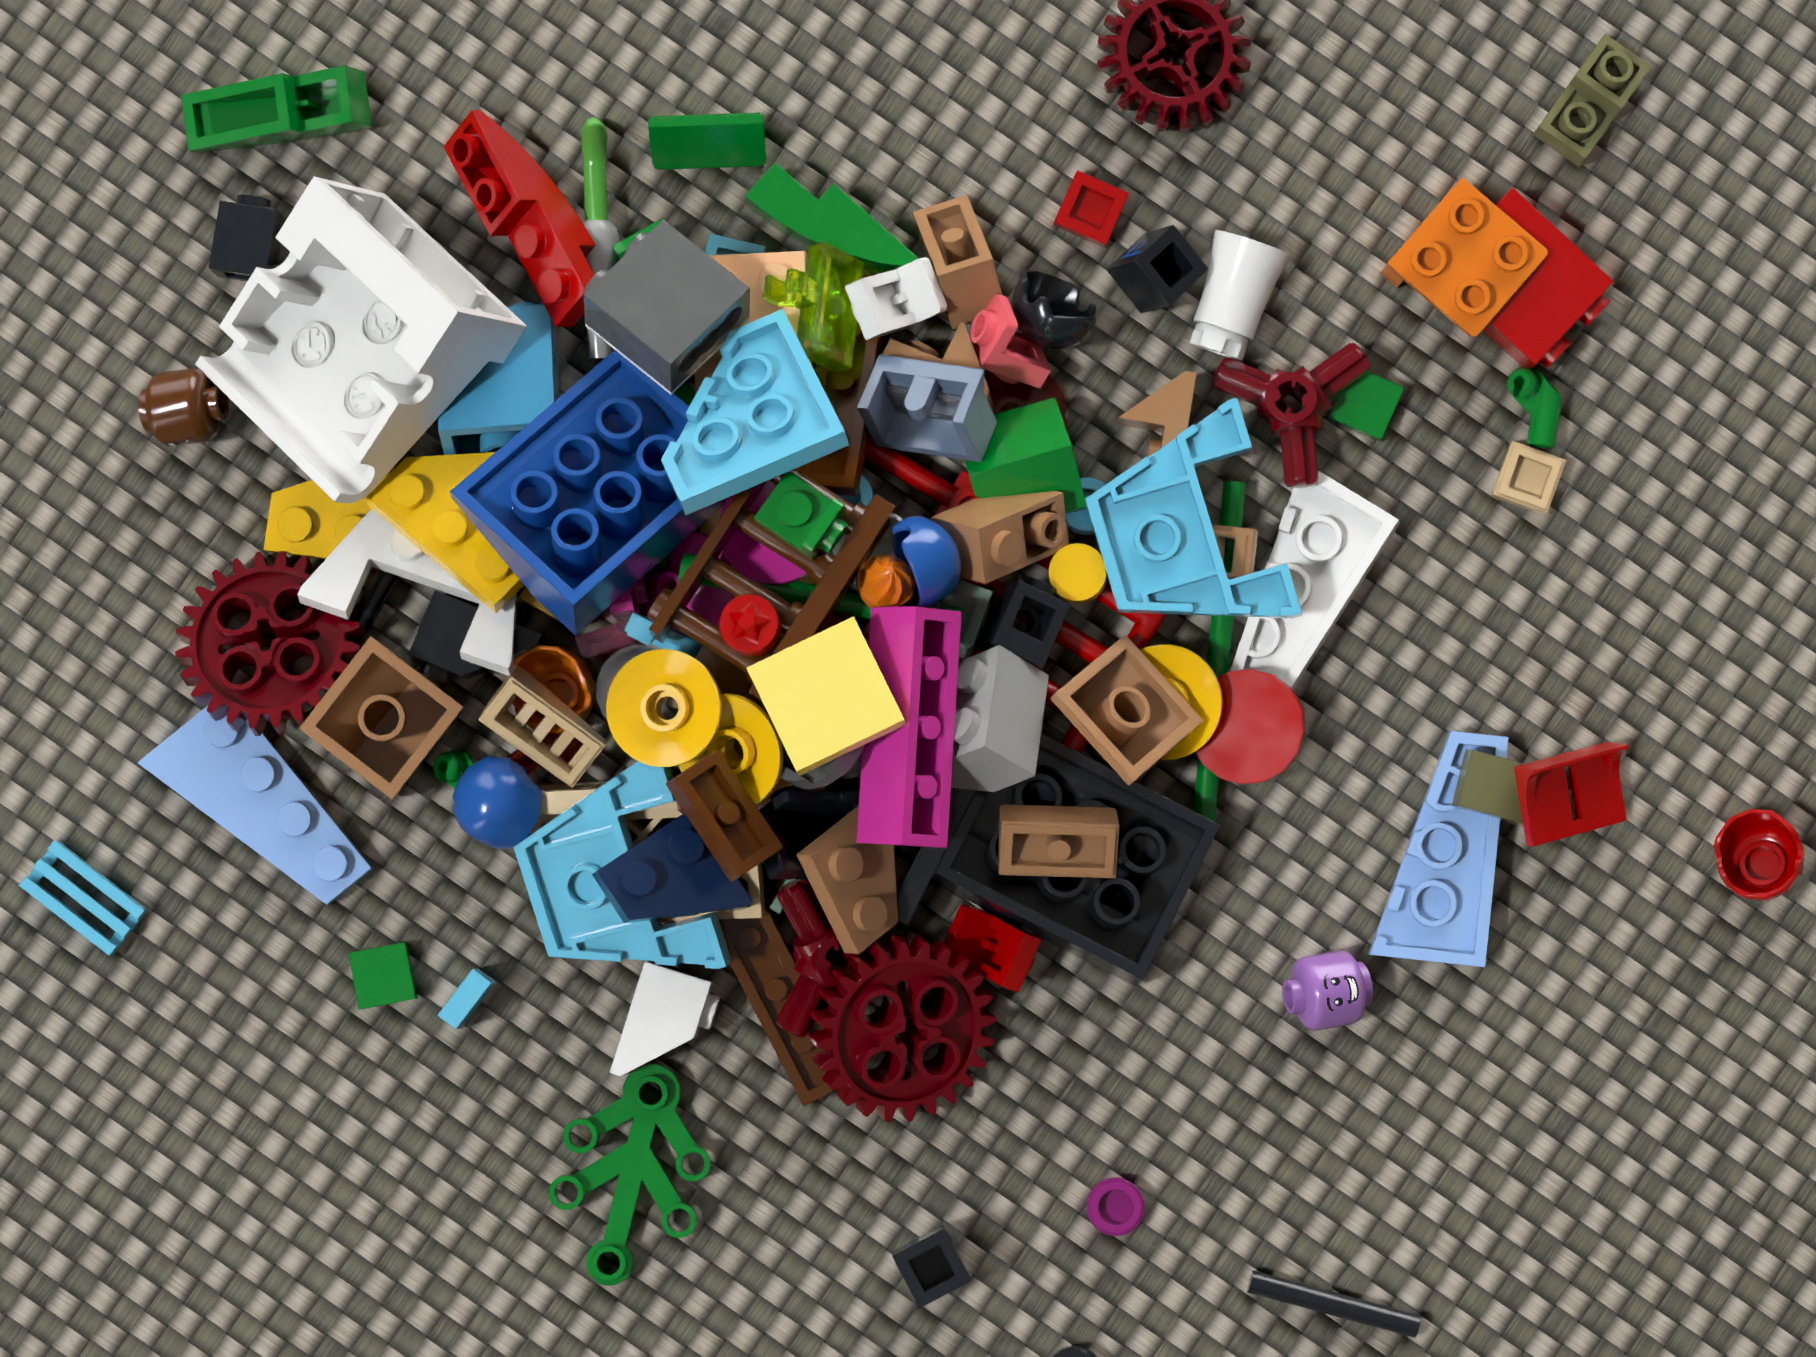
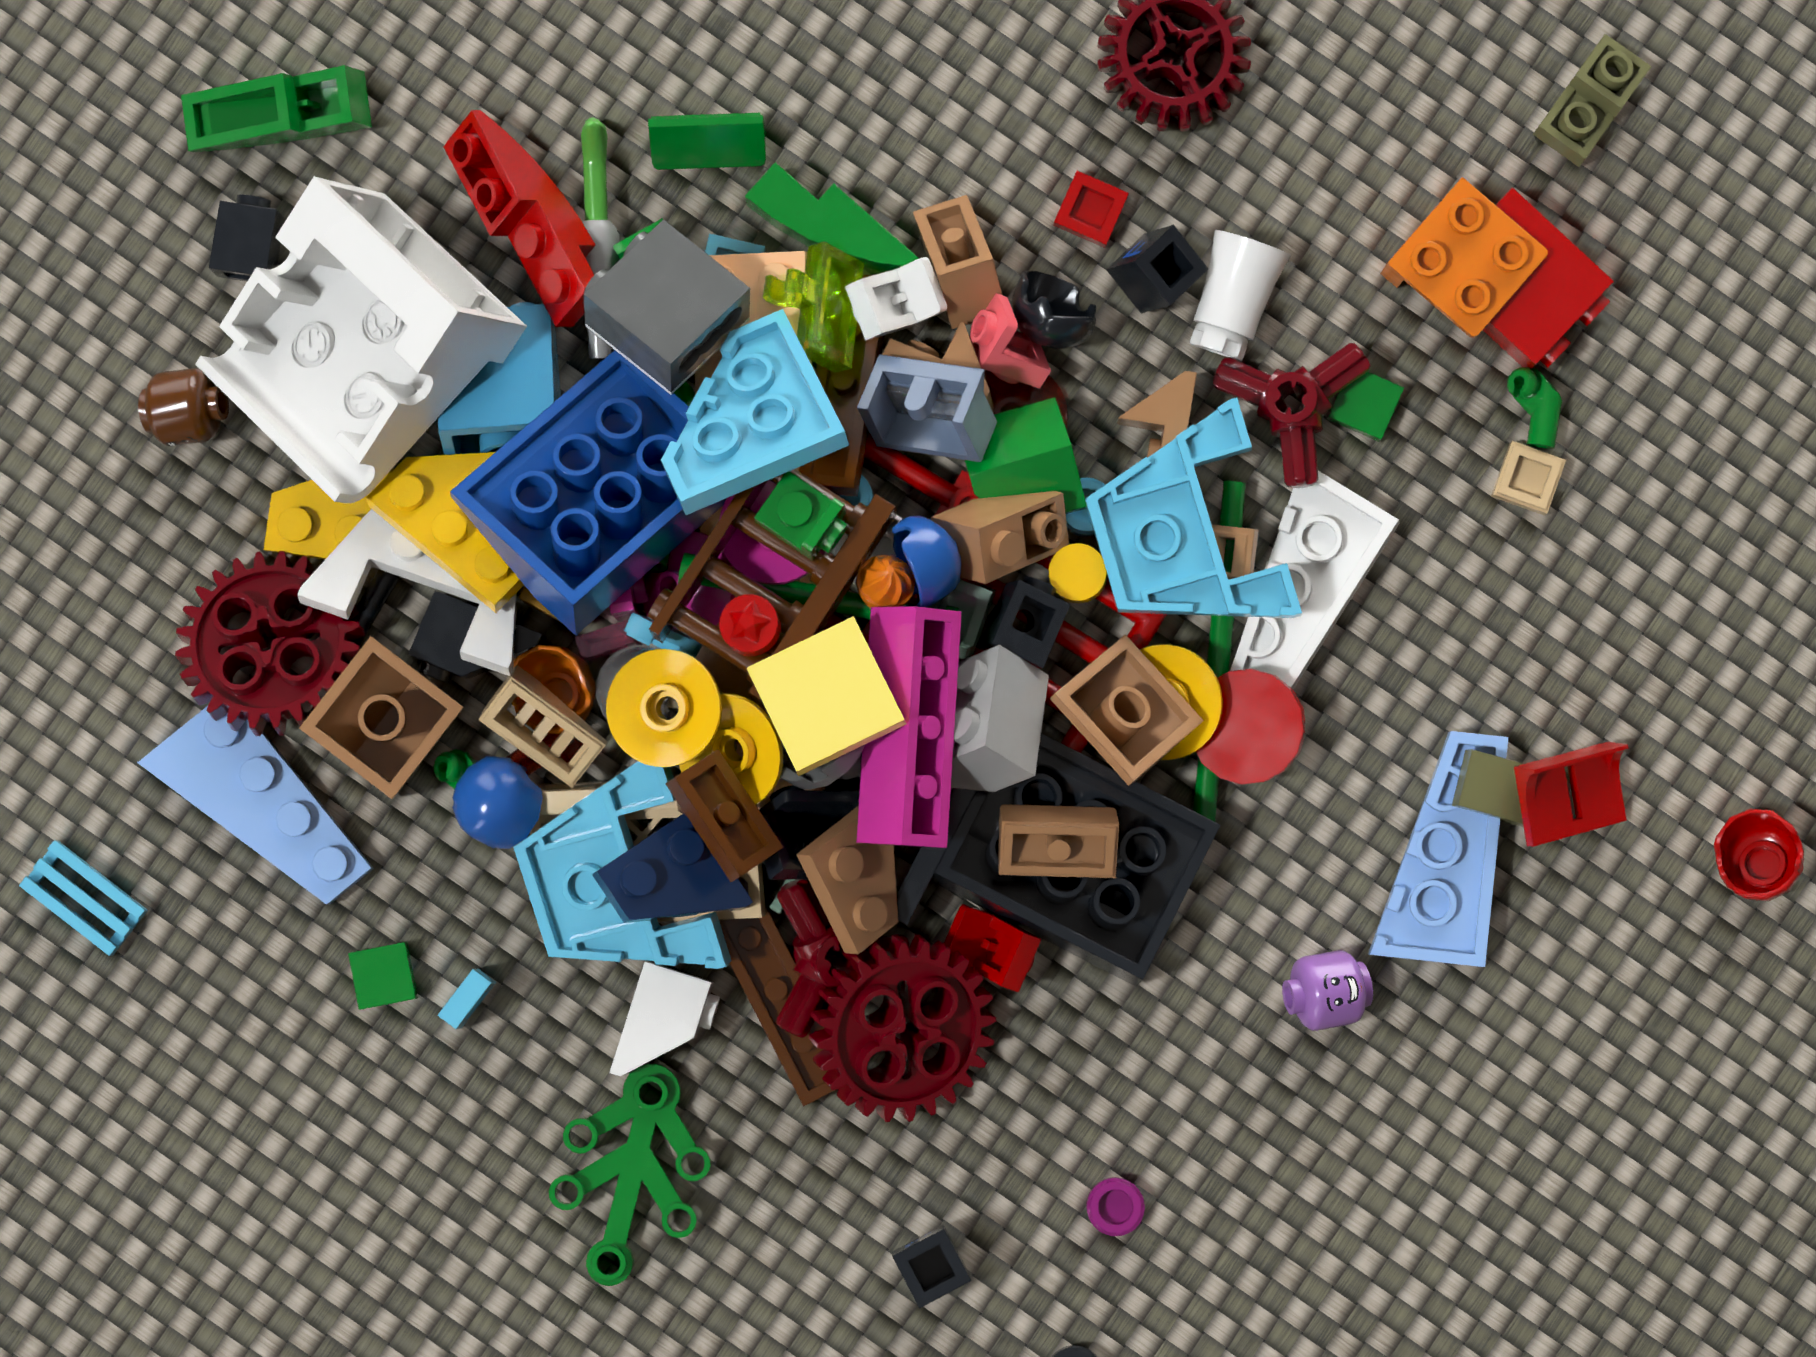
(1334, 1304): black bar -> none

